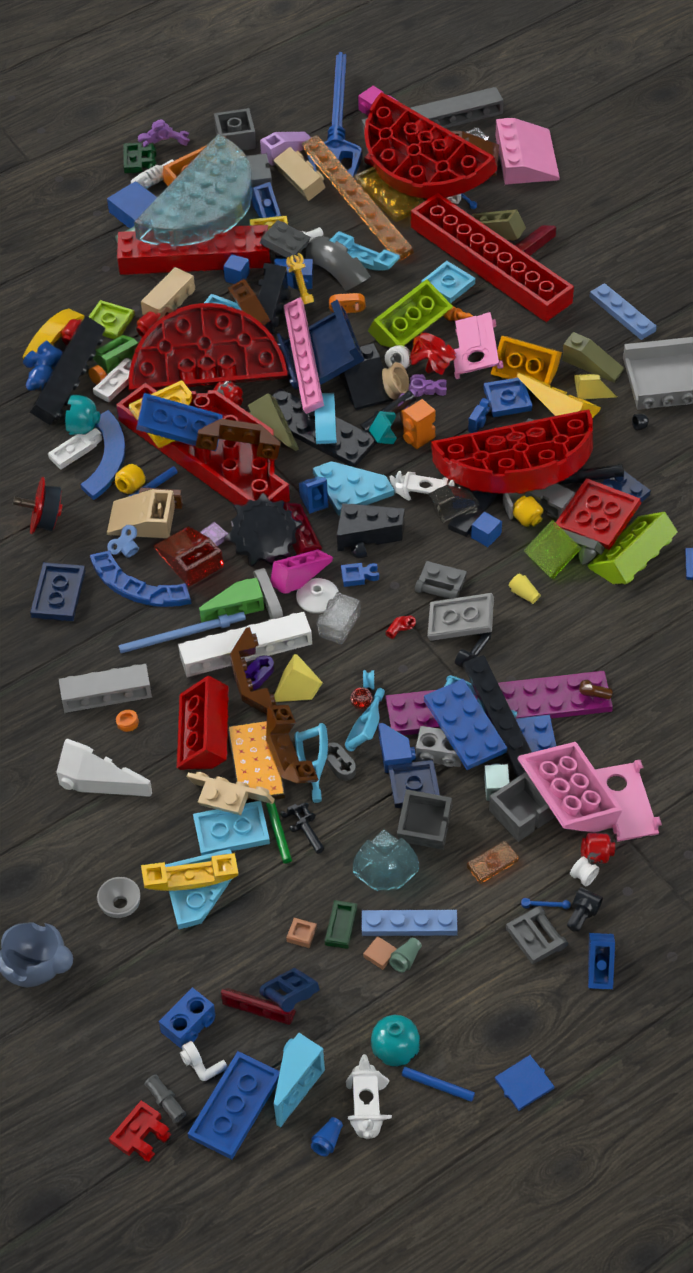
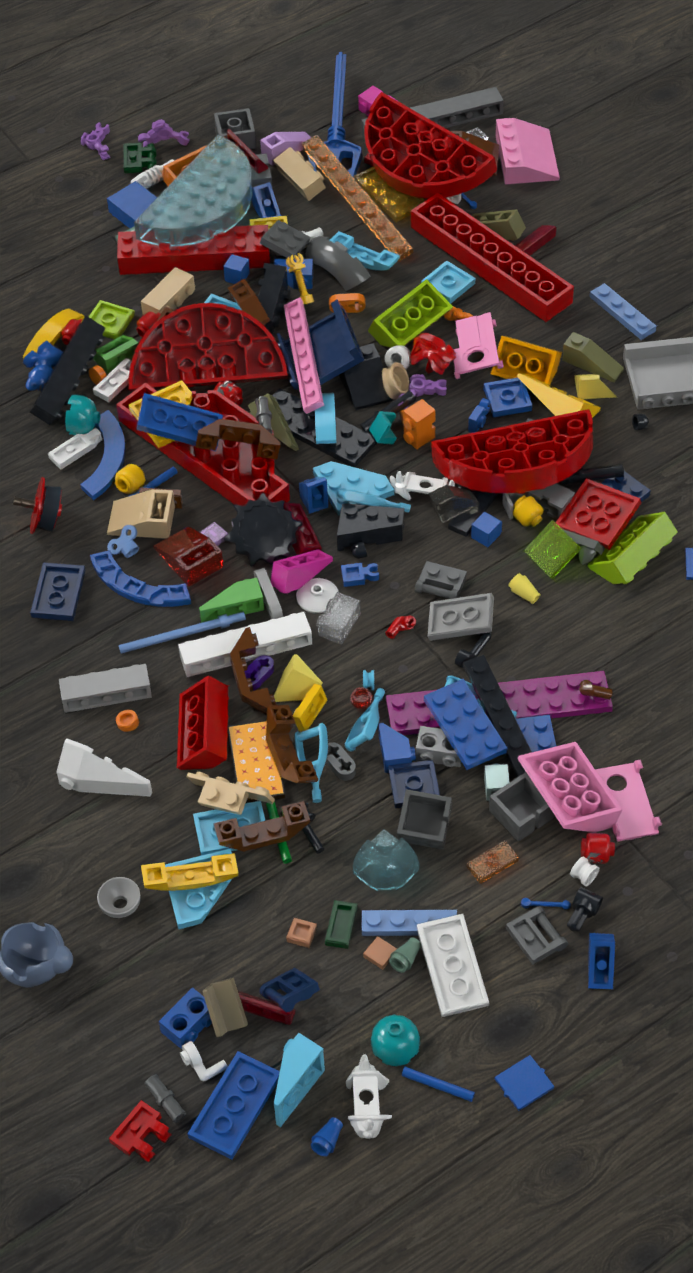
(94, 140): none -> medium lavender piece
(224, 1006): none -> dark tan panel
(255, 162): none -> dark red slope
(263, 414): none -> dark grey pin
(263, 833): none -> reddish brown slope
(310, 707): none -> yellow plate
(368, 499): none -> medium azure piece
(452, 965): none -> white tile

